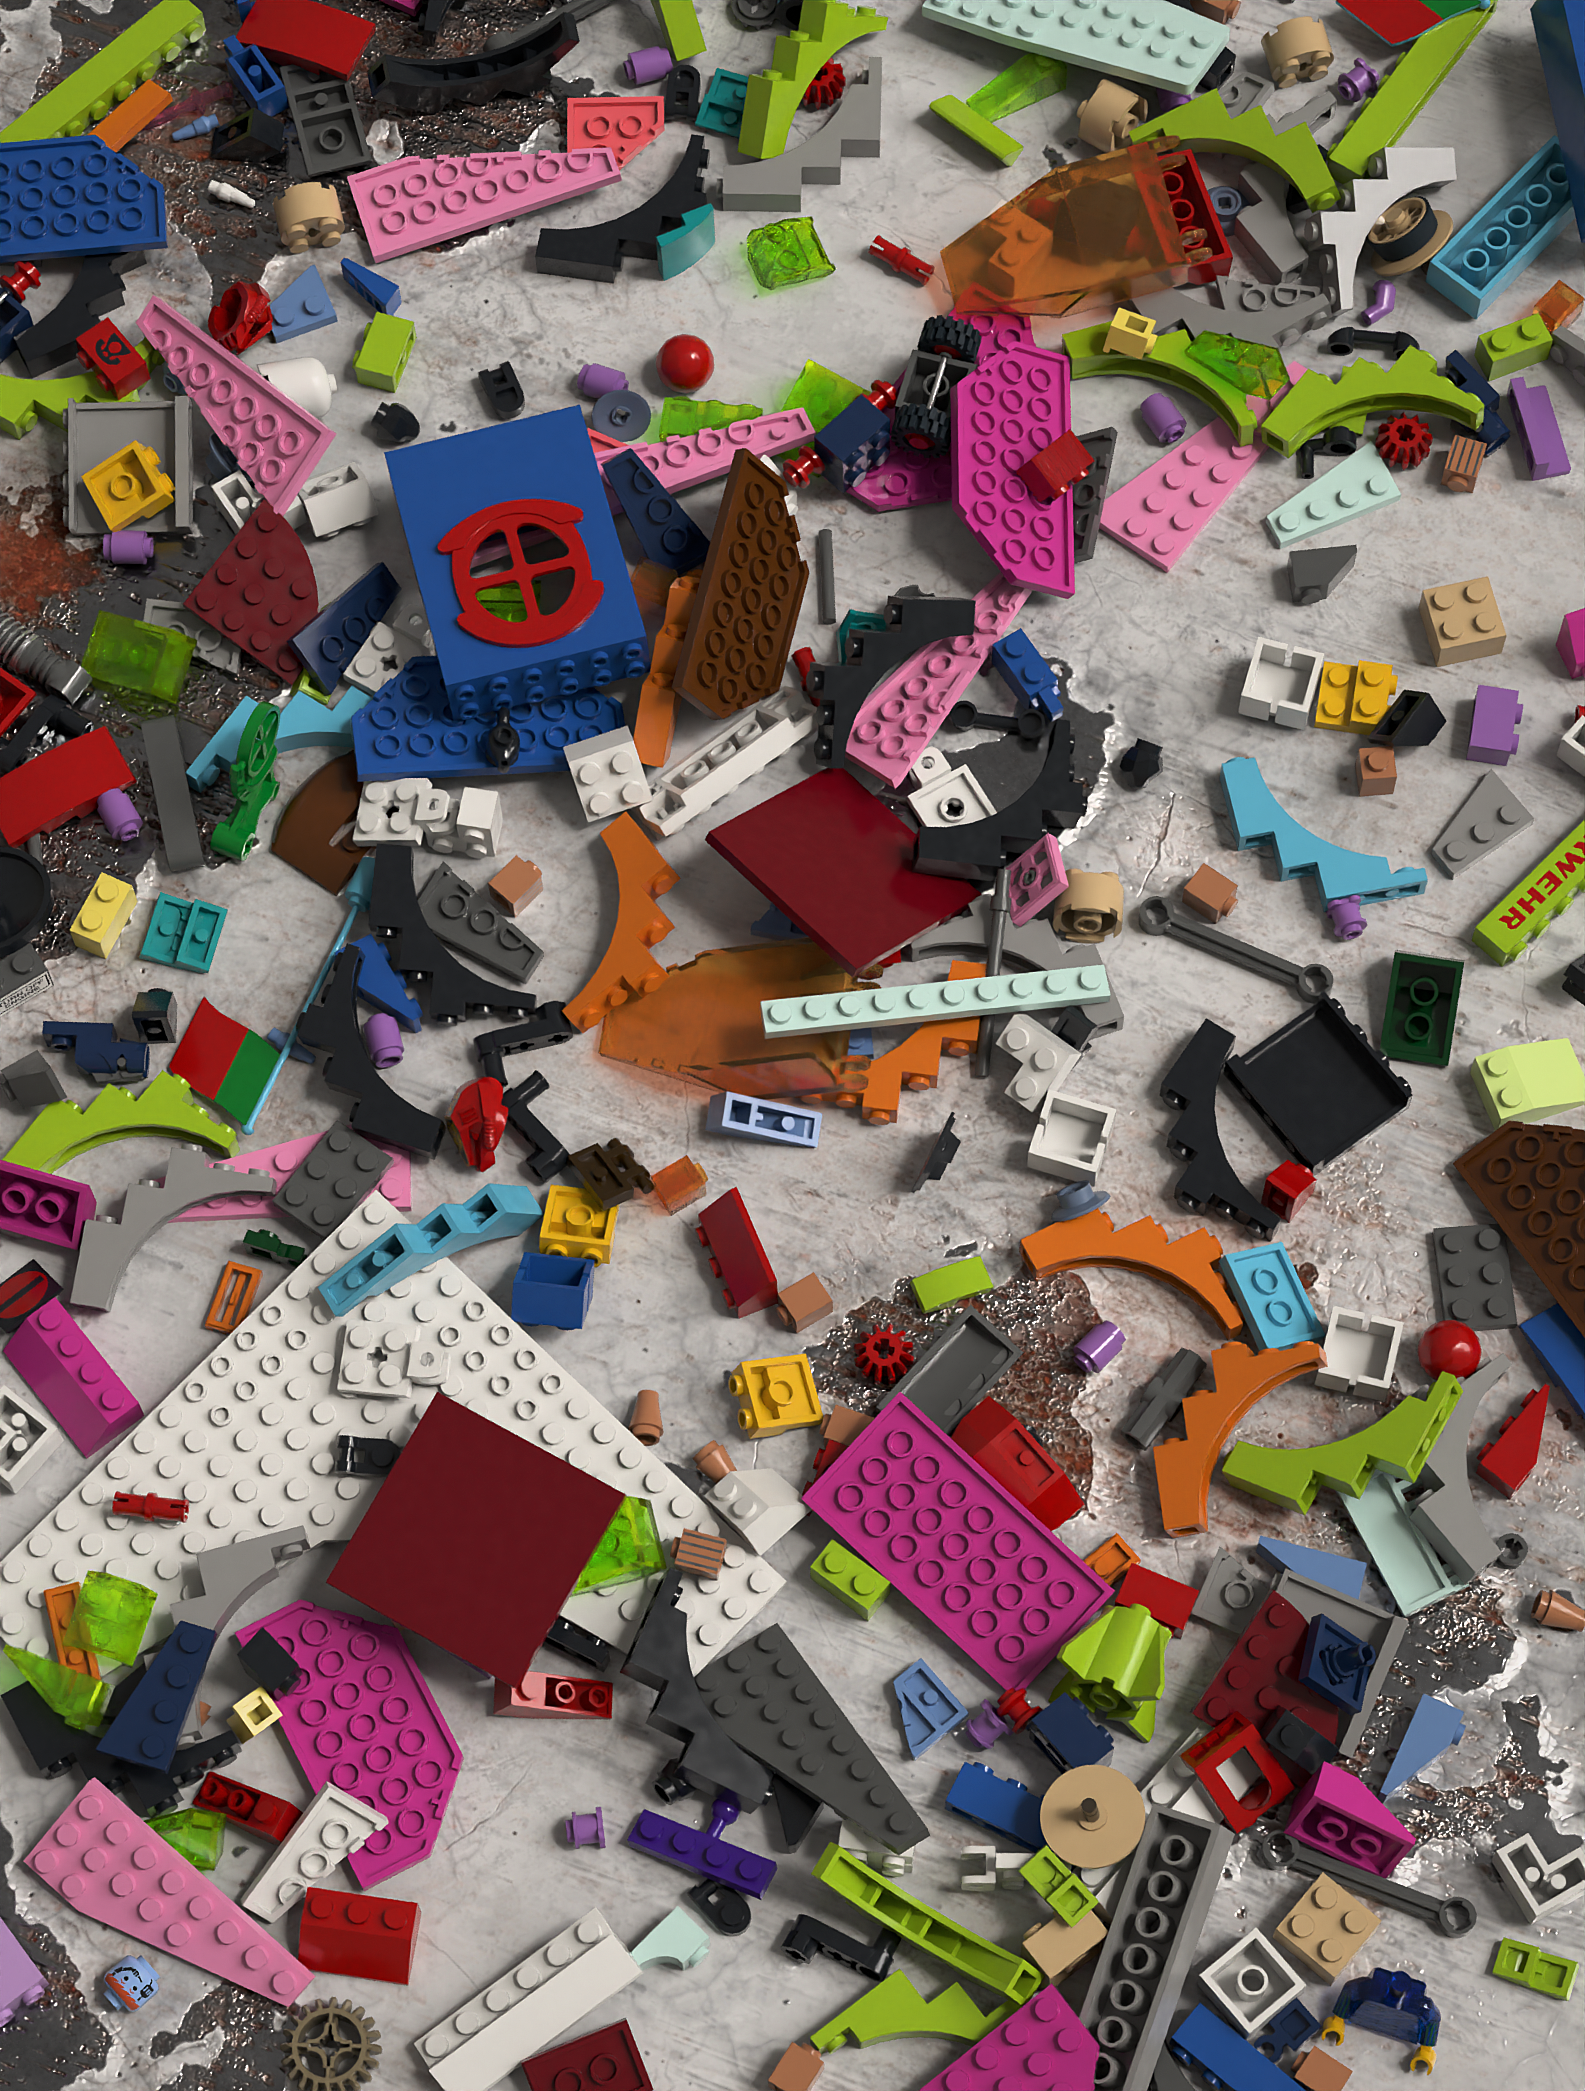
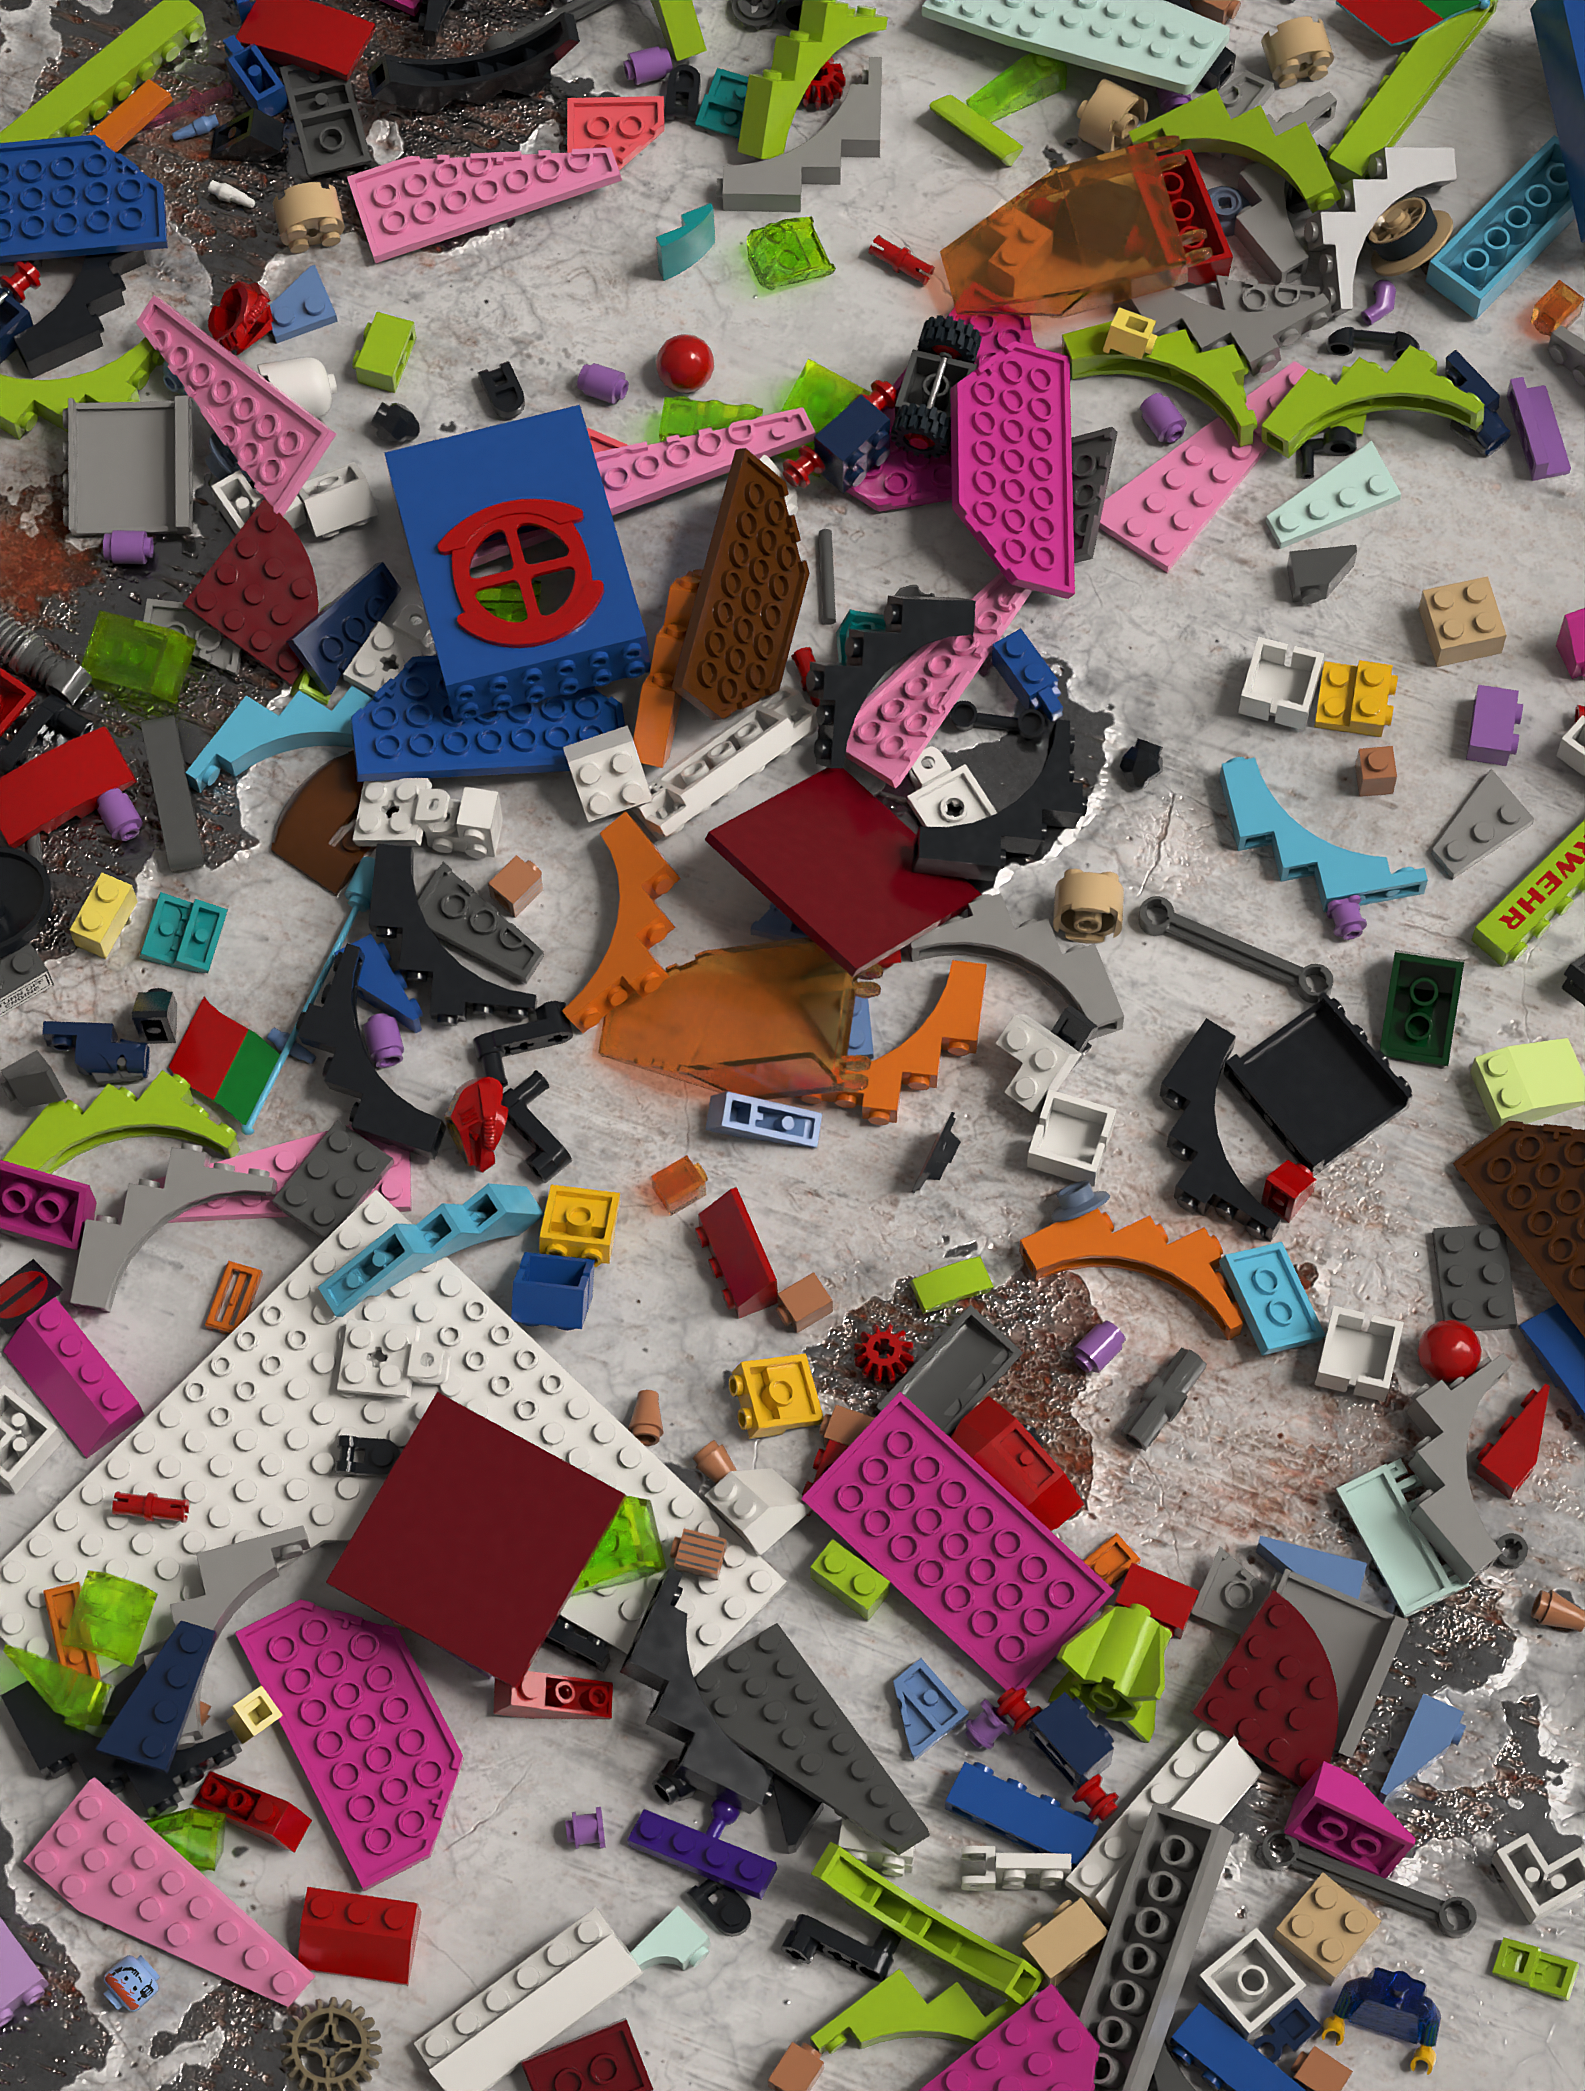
(112, 359): red brick -> none
(129, 486): yellow plate -> none
(250, 782): green piece -> none
(268, 1247): dark green plate -> none
(270, 1665): black slope -> none
(317, 1842): white wing -> none
(372, 287): blue slope -> none
(502, 742): black piece -> none
(600, 249): black arch -> none
(603, 1179): dark brown plate -> none
(619, 427): sand blue piece -> none
(653, 580): clear orange brick -> none
(655, 516): dark blue wing -> none
(934, 1001): light aqua plate -> none
(1000, 905): dark grey bar -> none
(1036, 879): bright pink piece -> none
(1055, 466): red brick -> none
(1058, 1886): lime slope -> none
(1092, 1816): tan piece -> none
(1210, 894): nougat brick -> none
(1219, 1746): red panel -> none
(1241, 1381): orange arch -> none
(1242, 363): clear neon green slope -> none
(1297, 1740): black slope -> none
(1341, 1657): dark blue plate -> none
(1358, 81): medium lavender brick -> none
(1393, 1445): lime arch -> none
(1409, 721): black slope -> none
(1415, 435): red gear -> none
(1463, 464): nougat brick -> none
(1513, 347): lime brick -> none

